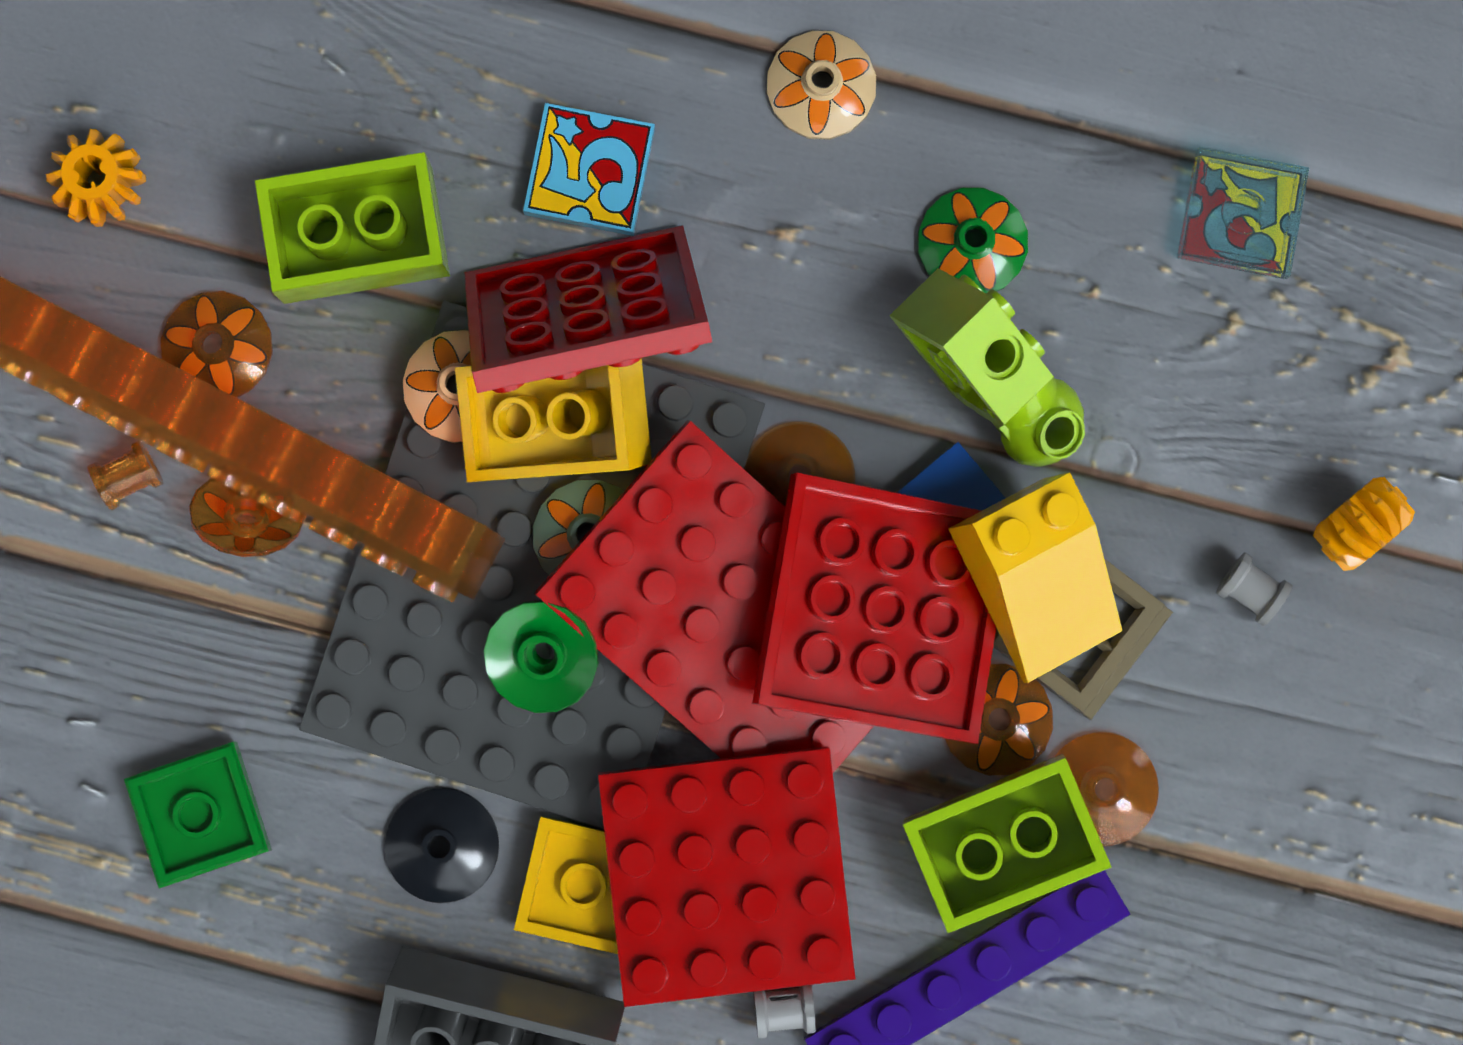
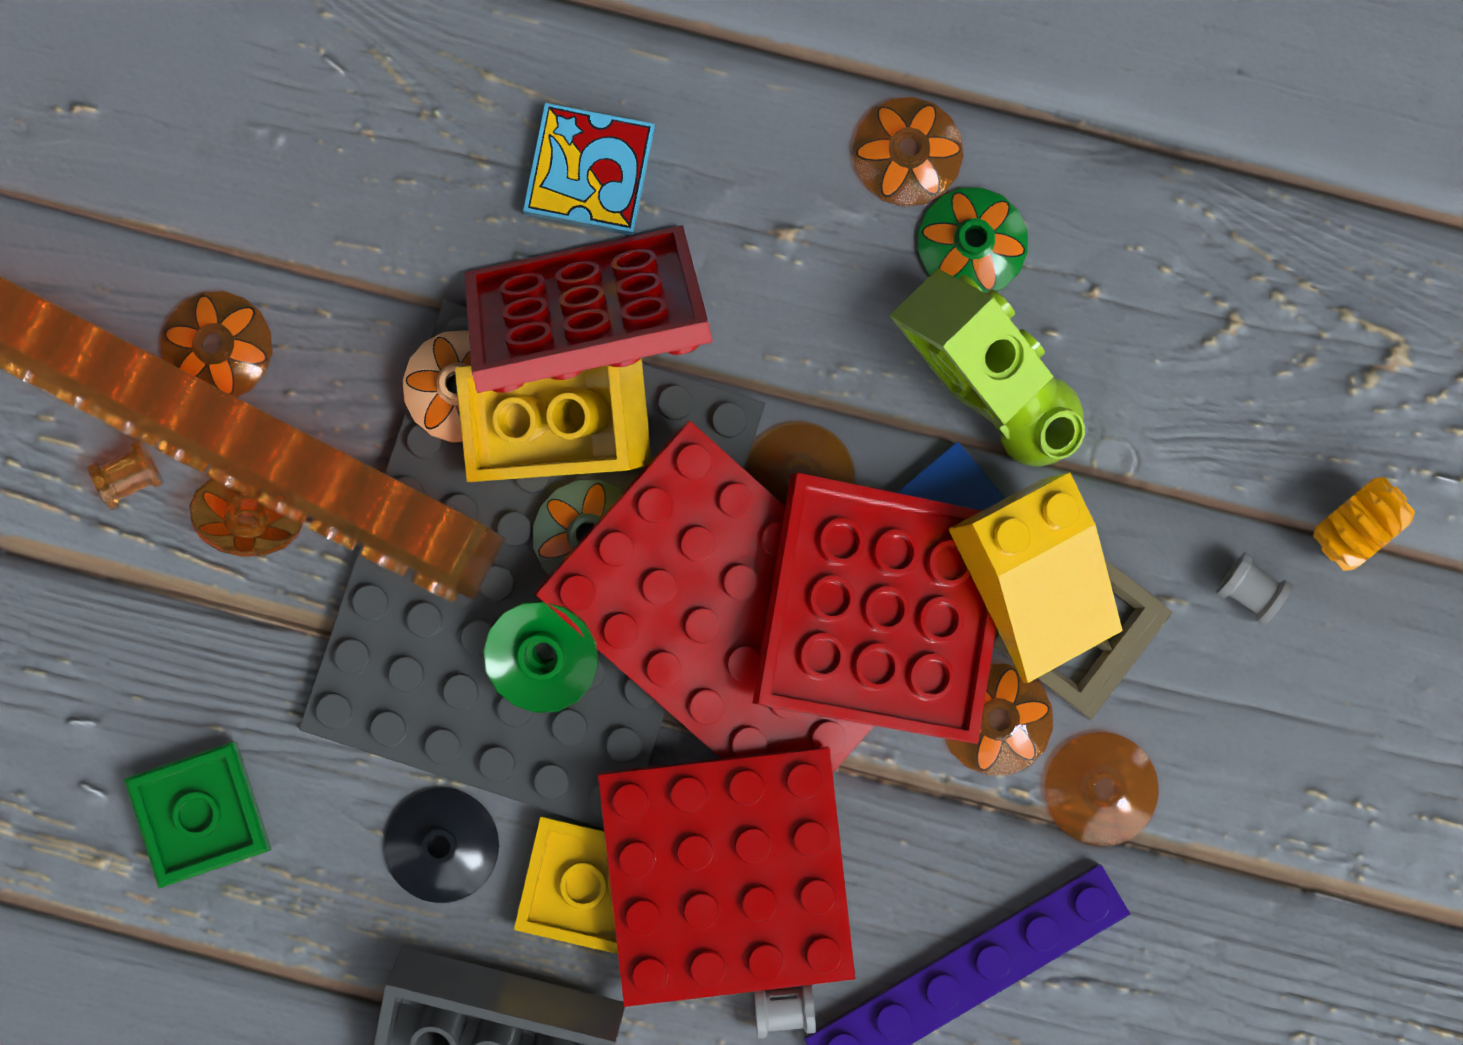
(94, 199): light orange gear -> none
(352, 228): lime brick -> none
(816, 110): tan dish -> none
(900, 177): none -> clear orange dish
(1006, 843): lime brick -> none
(1243, 213): clear light blue tile -> none

